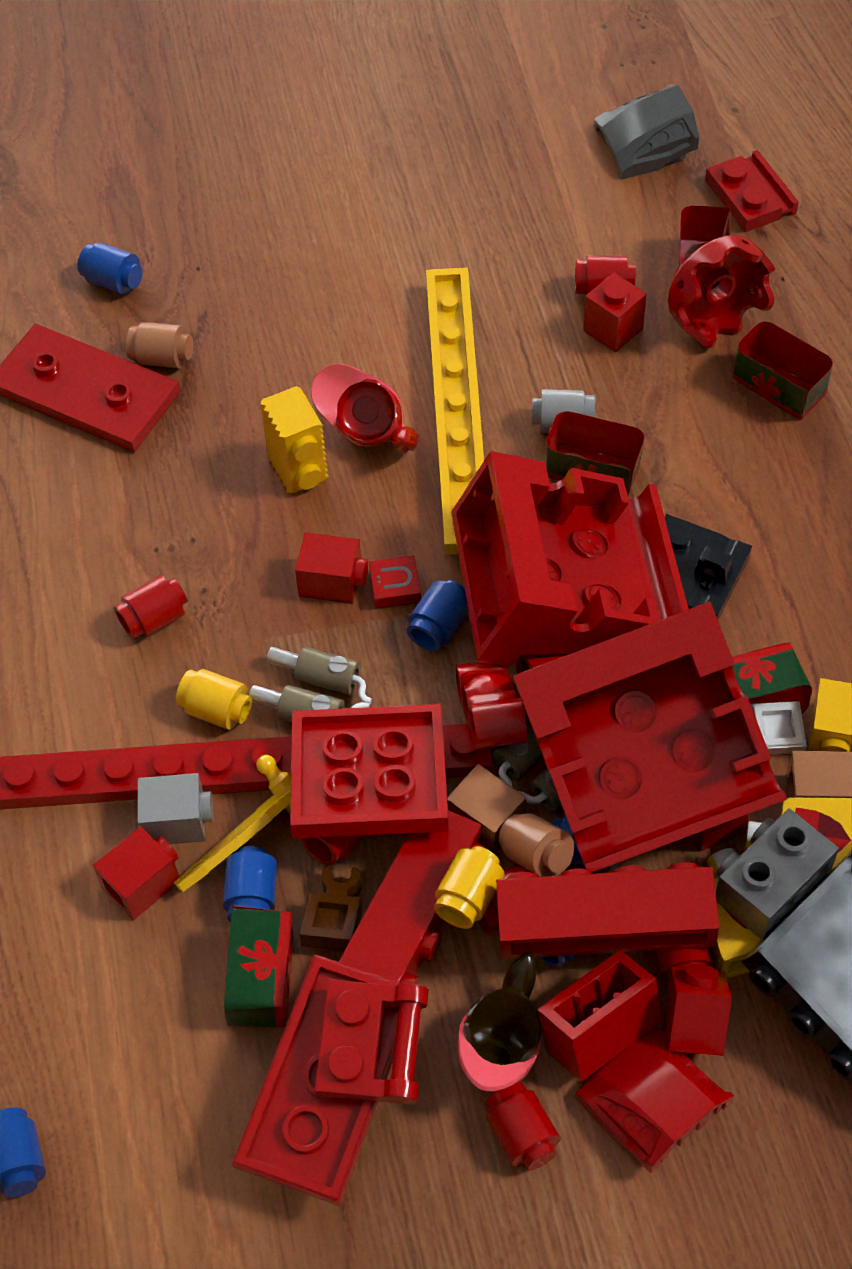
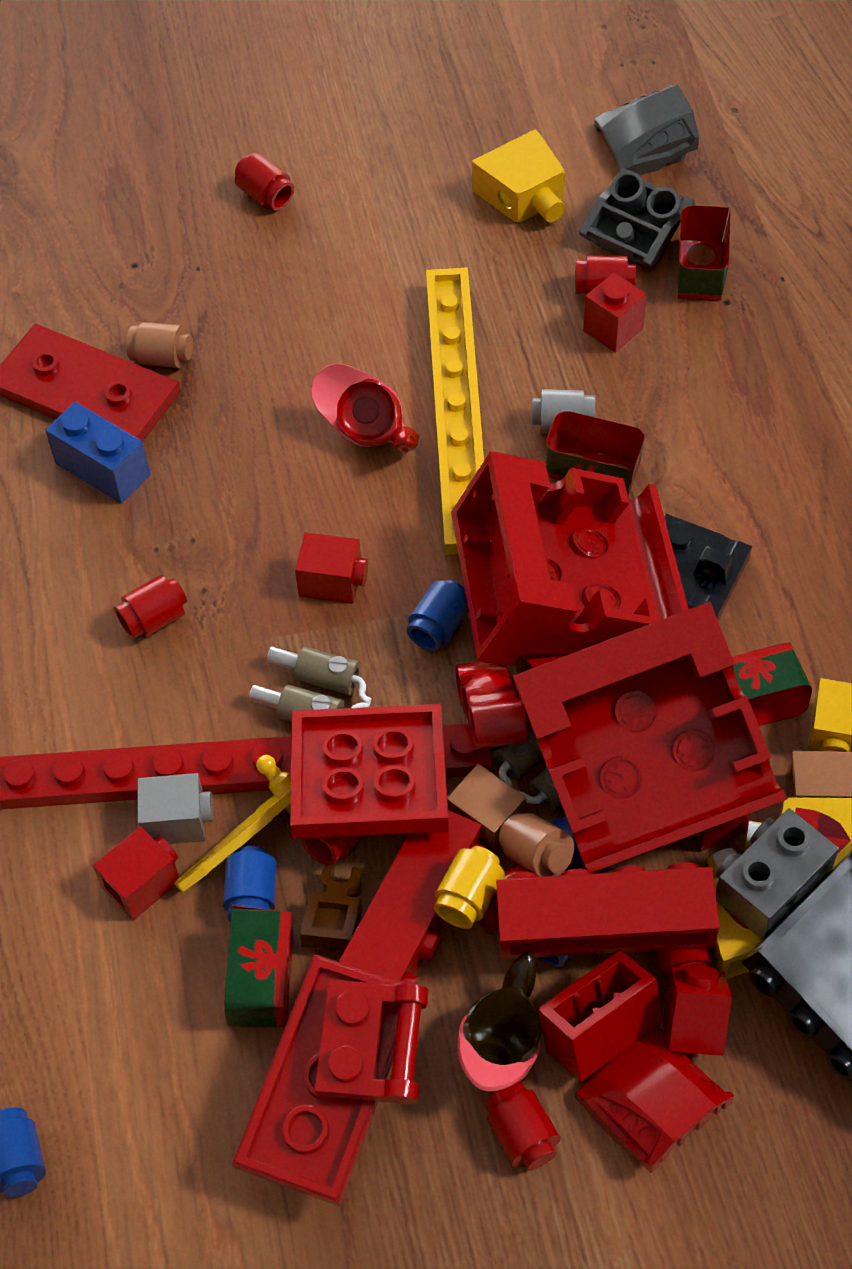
(98, 452): none -> blue brick
(110, 267): blue brick -> none
(214, 698): yellow brick -> none
(264, 181): none -> red brick
(294, 440): yellow brick -> none
(394, 581): red tile -> none
(521, 179): none -> yellow torso
(635, 218): none -> dark grey slope
(742, 284): red plate -> none
(751, 191): red plate -> none
(781, 726): white tile -> none
(786, 355): red piece -> none

